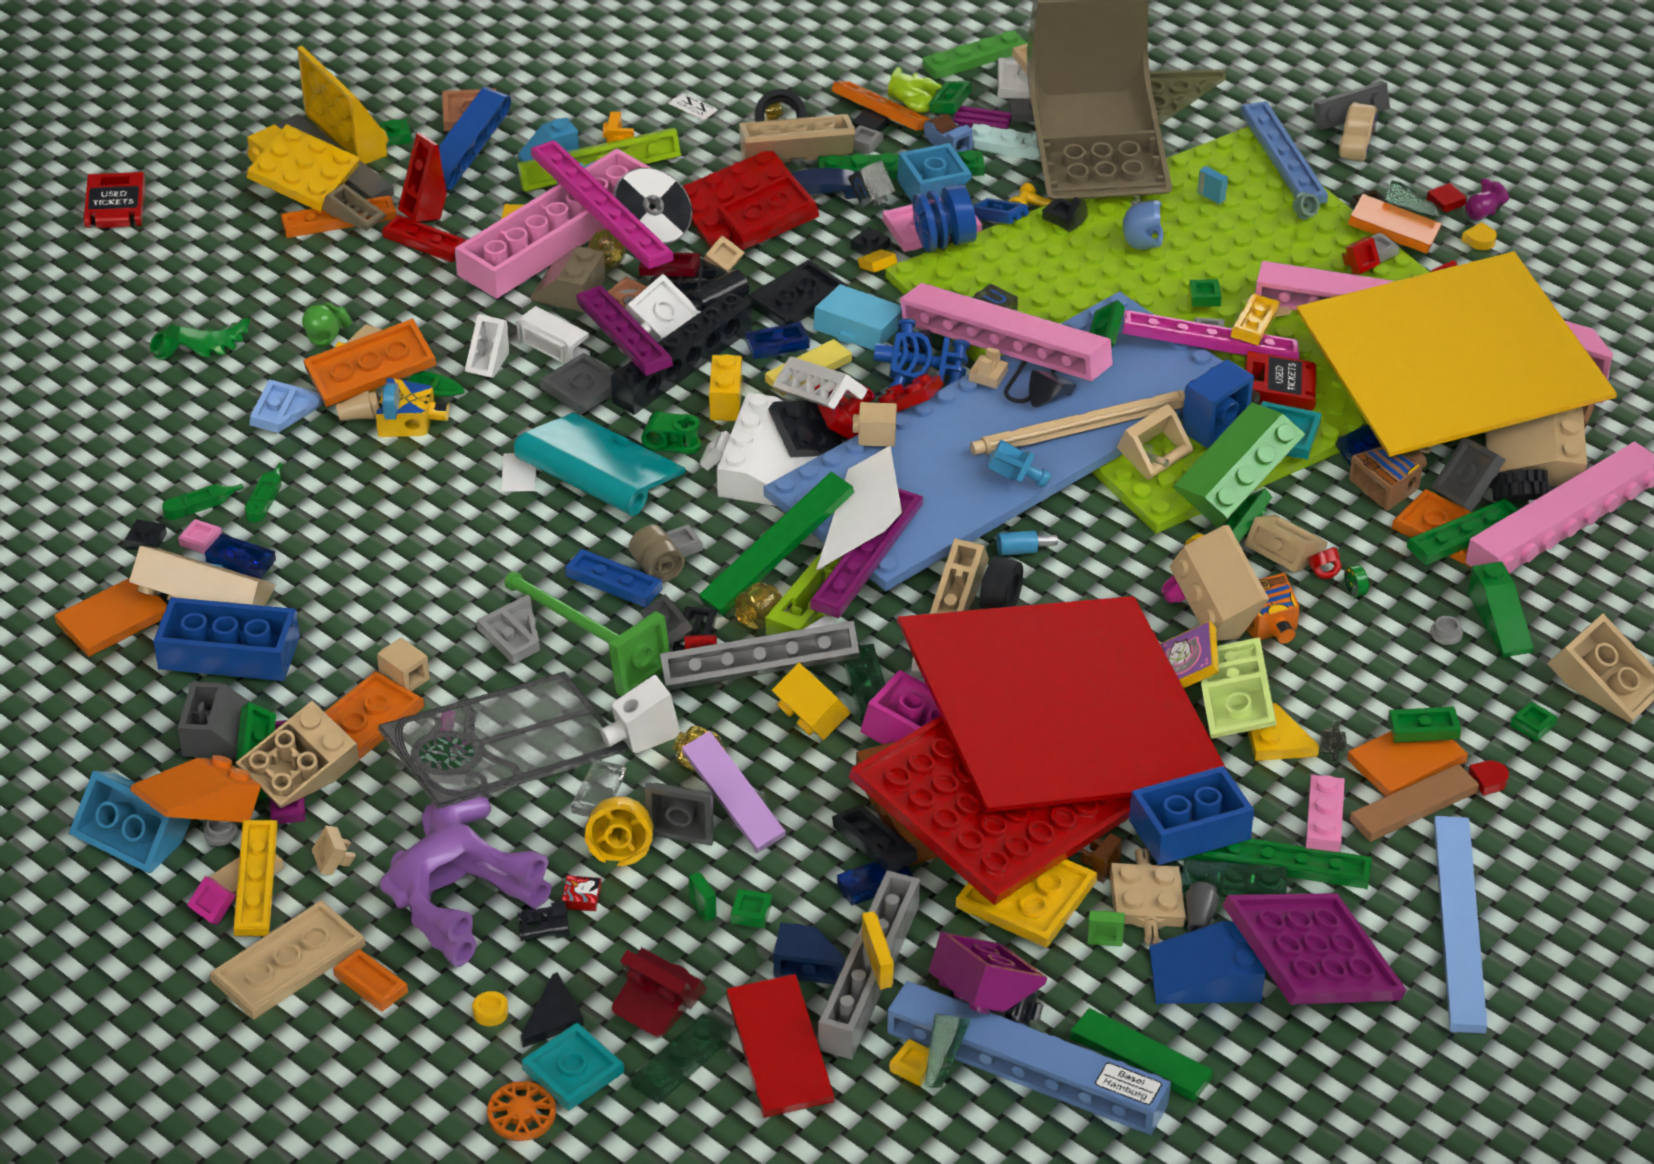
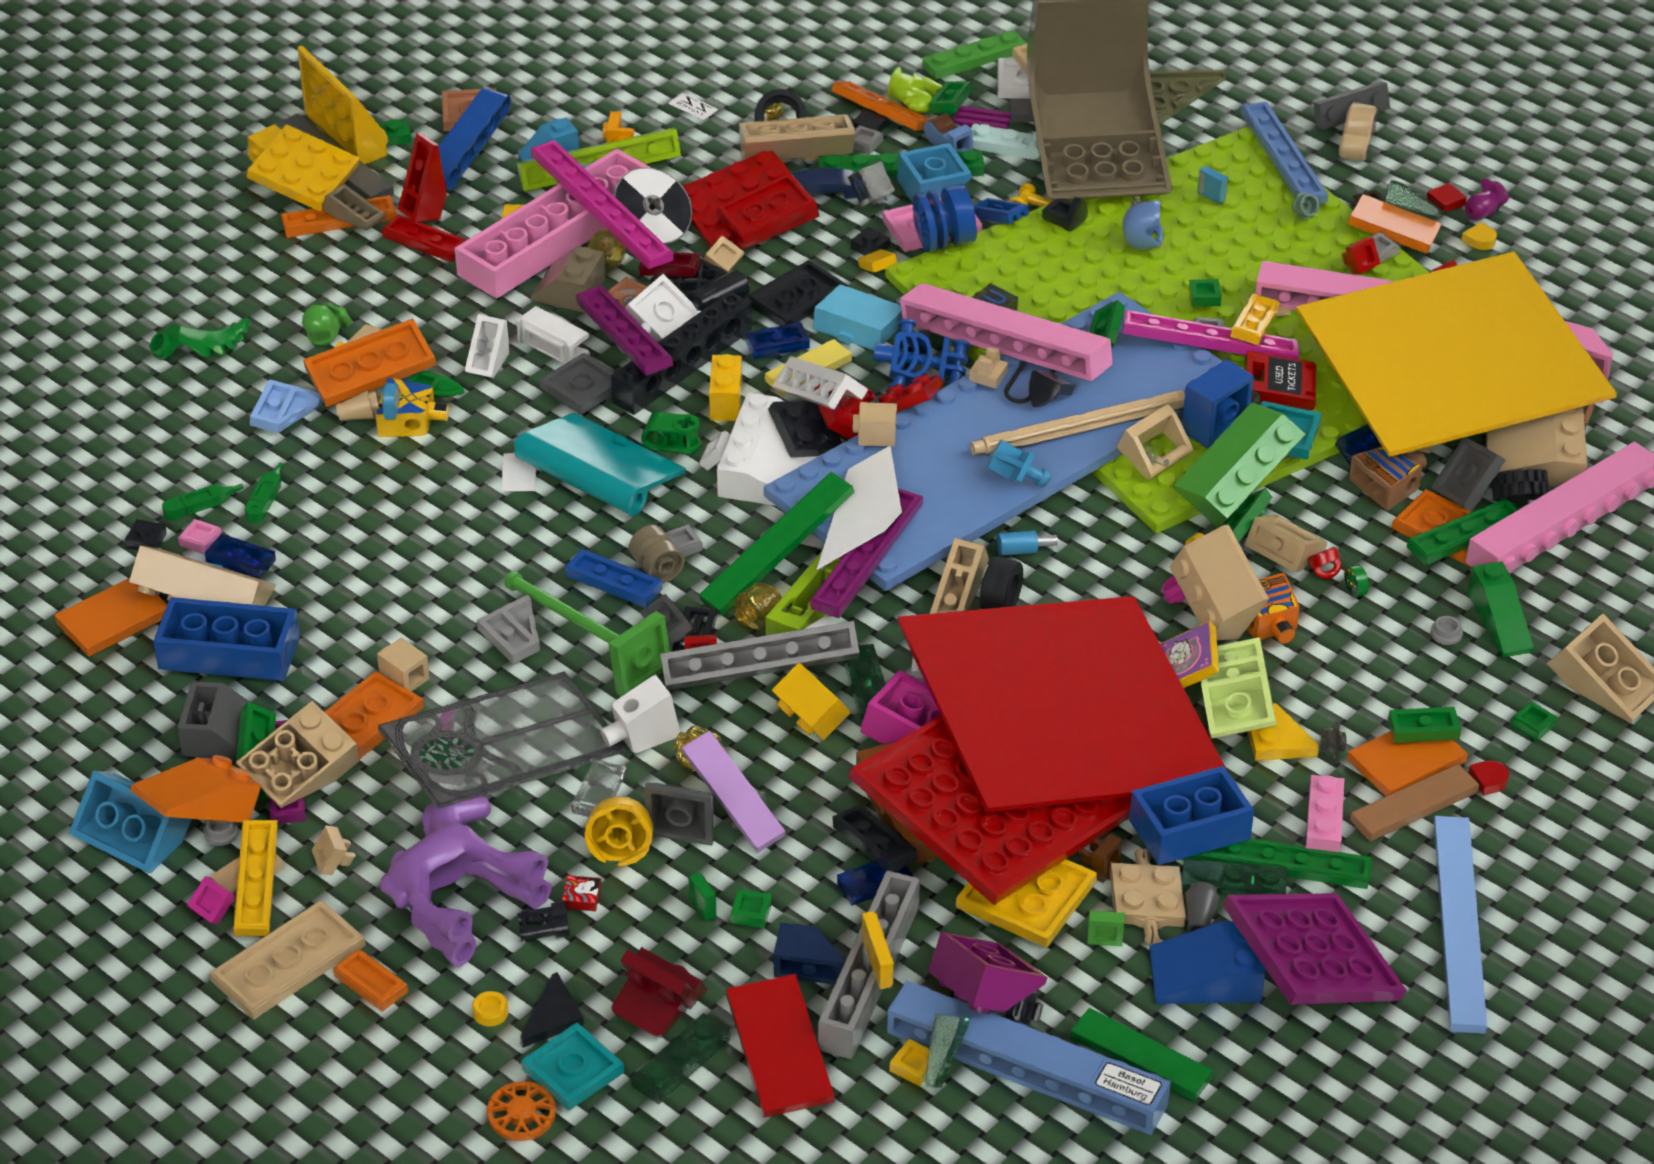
(114, 198): red container -> none

